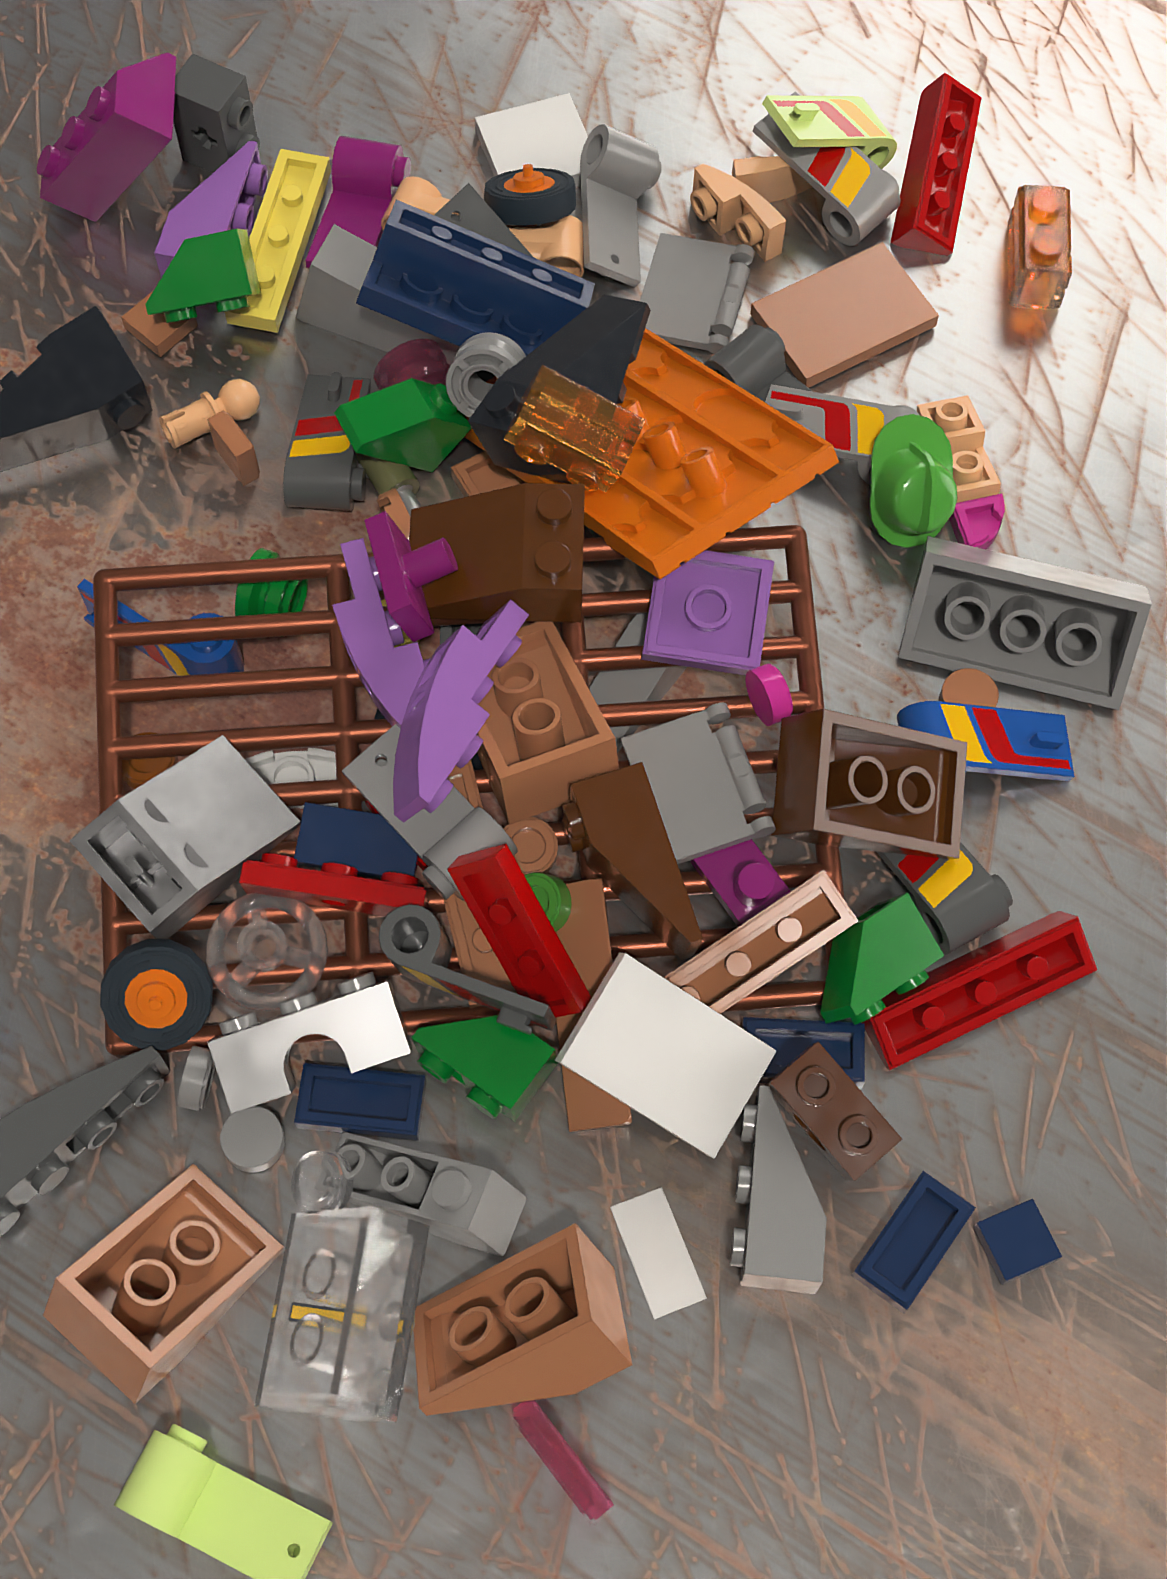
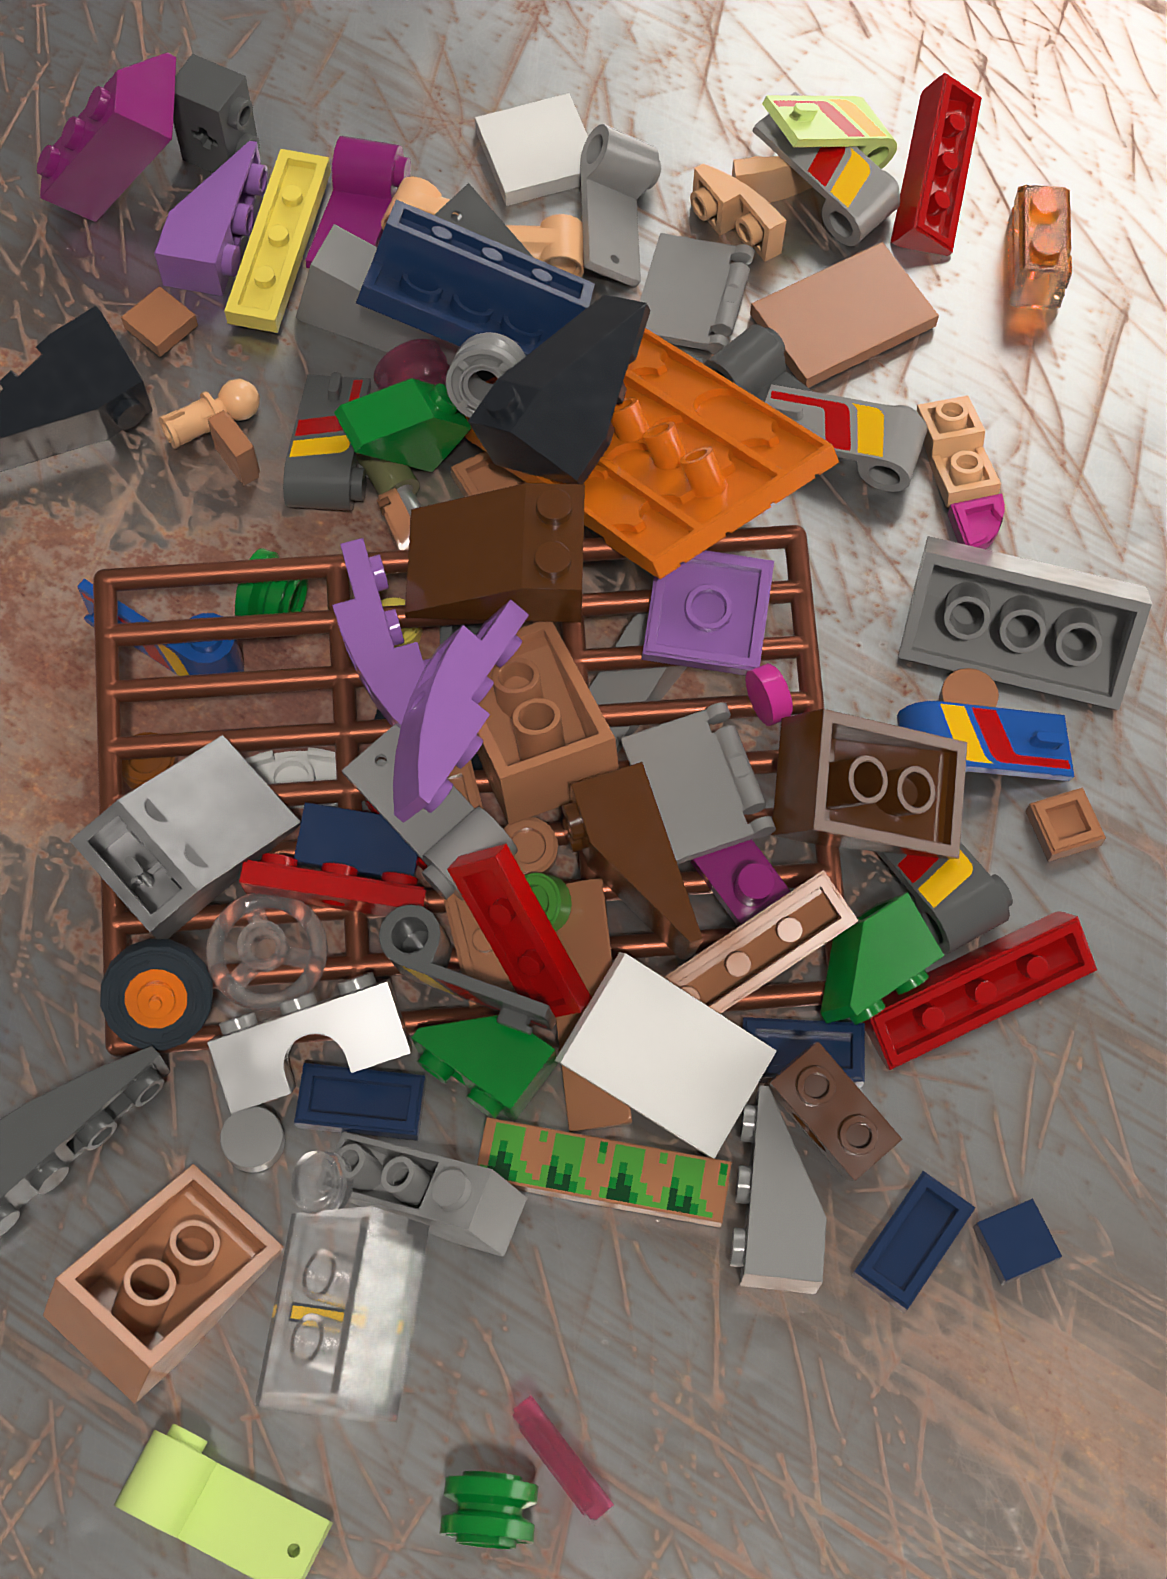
(196, 1079): light grey tile -> none
(205, 272): green slope -> none
(406, 571): magenta tile -> none
(489, 1510): none -> green wheel
(522, 1329): nougat slope -> none
(531, 195): black wheel -> none
(573, 430): clear orange brick -> none
(607, 1172): none -> tile
(658, 1253): white sticker -> none
(911, 481): bright green piece -> none
(1065, 824): none -> nougat tile

